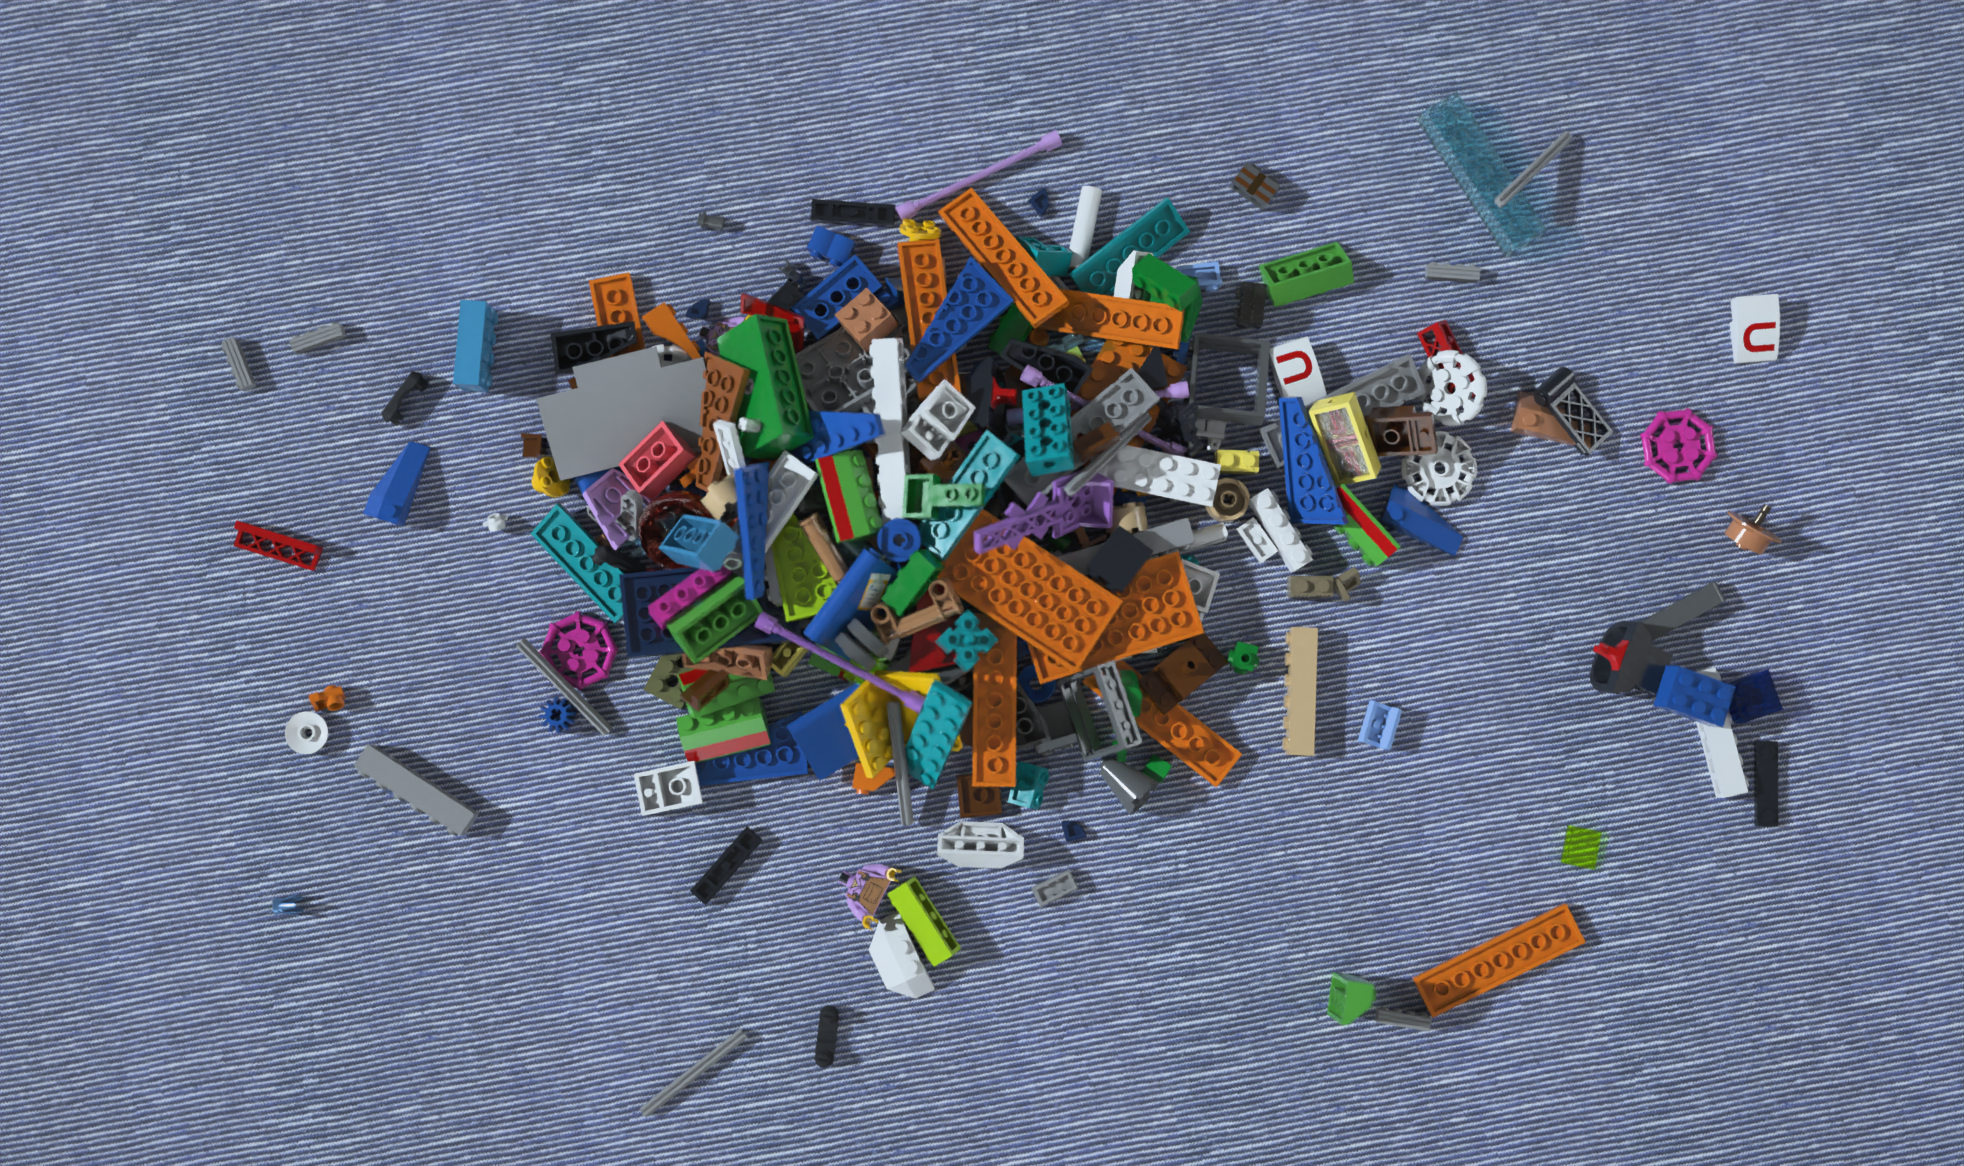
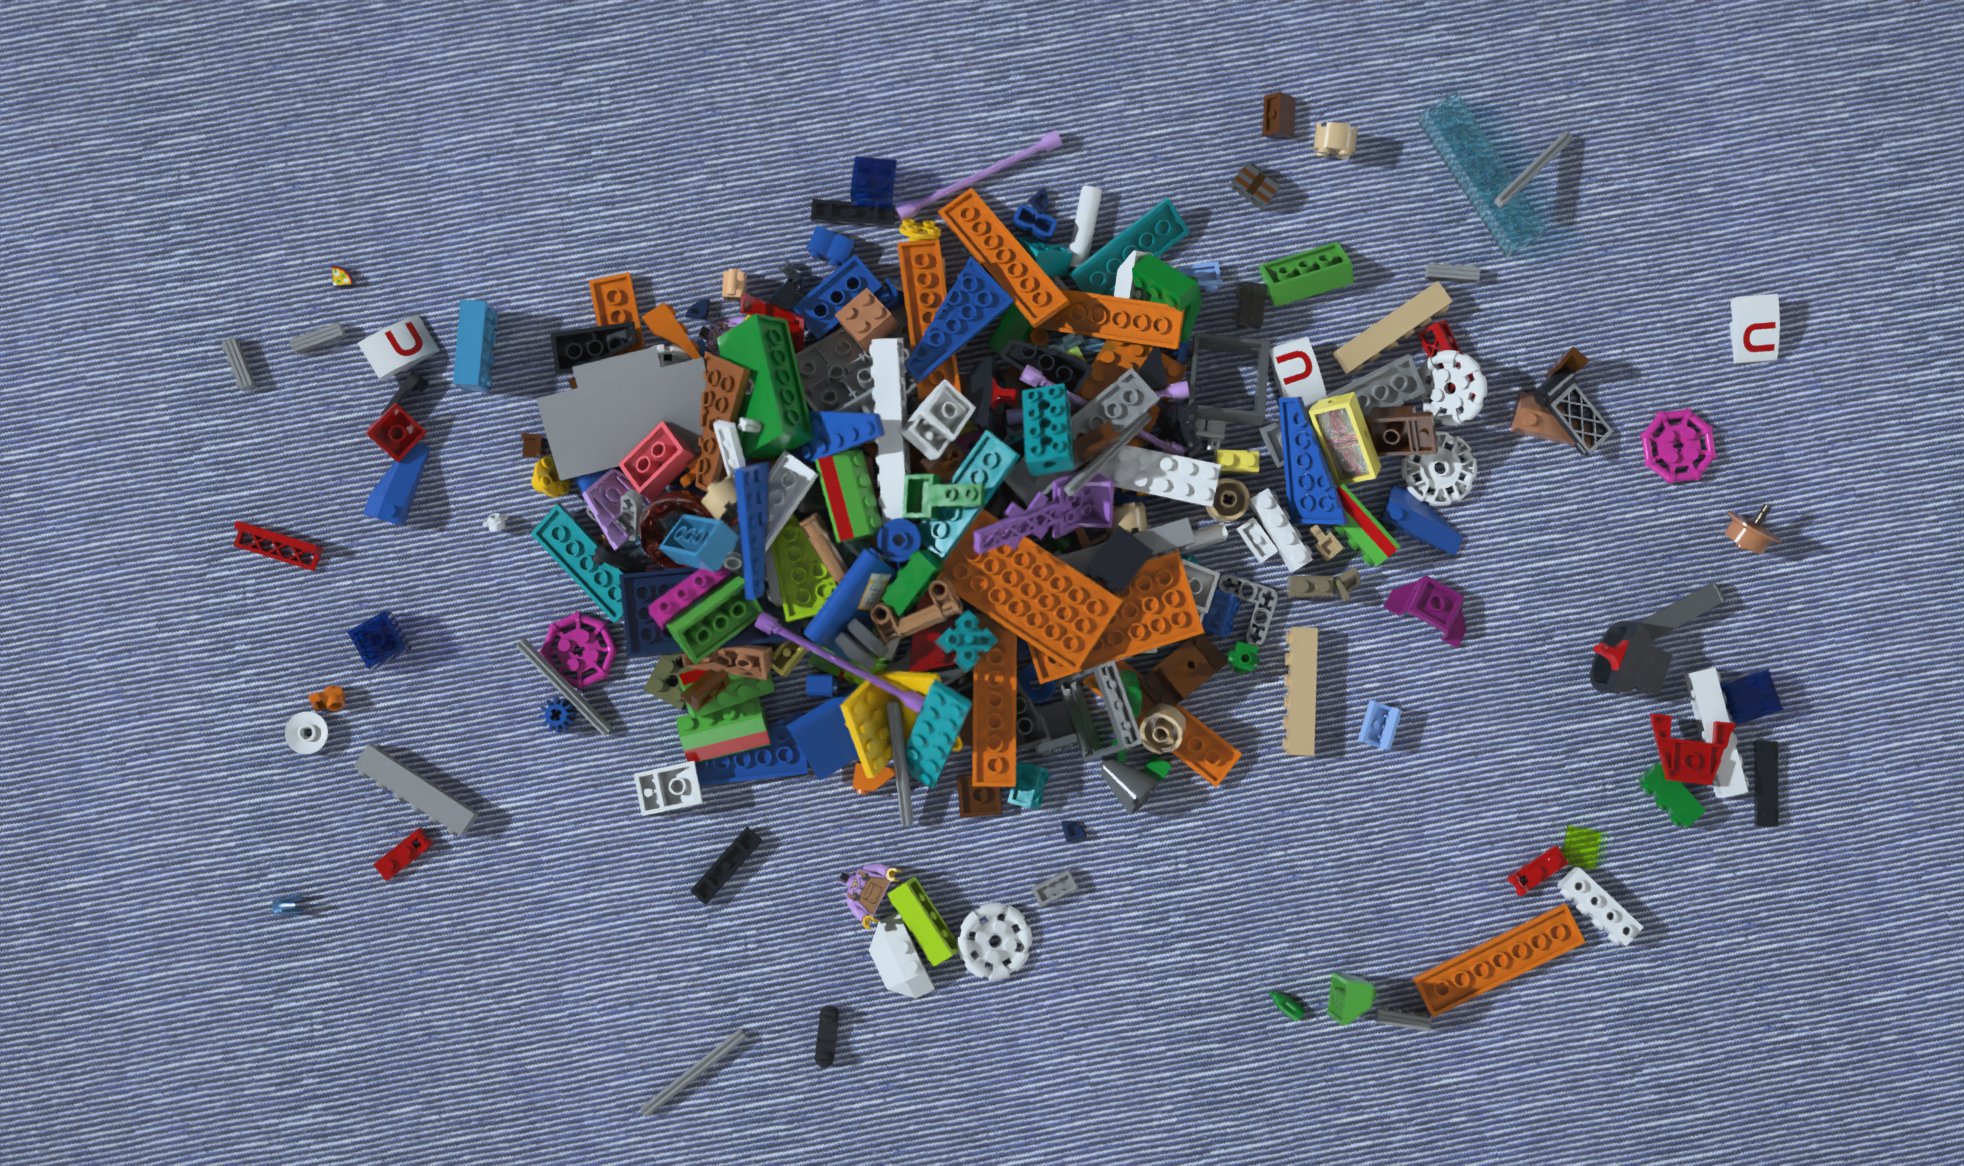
(342, 277): none -> tile
(379, 640): none -> clear blue brick
(395, 432): none -> red slope
(398, 347): none -> white slope
(403, 854): none -> red plate
(710, 221): dark grey pin -> none
(734, 285): none -> light nougat brick
(821, 685): none -> blue brick
(873, 182): none -> clear blue brick
(980, 845): white wedge -> none
(1005, 947): none -> white plate
(1030, 222): none -> blue brick
(1159, 718): none -> tan brick
(1221, 613): none -> blue bracket
(1256, 598): none -> light grey beam
(1279, 115): none -> reddish brown panel
(1288, 1006): none -> green piece
(1327, 544): none -> tan plate
(1335, 139): none -> tan brick
(1392, 328): none -> tan brick
(1432, 604): none -> magenta piece
(1537, 870): none -> red plate
(1571, 359): none -> reddish brown panel
(1599, 906): none -> white brick
(1671, 797): none -> green brick
(1687, 759): none -> red wing
(1694, 696): blue brick -> none

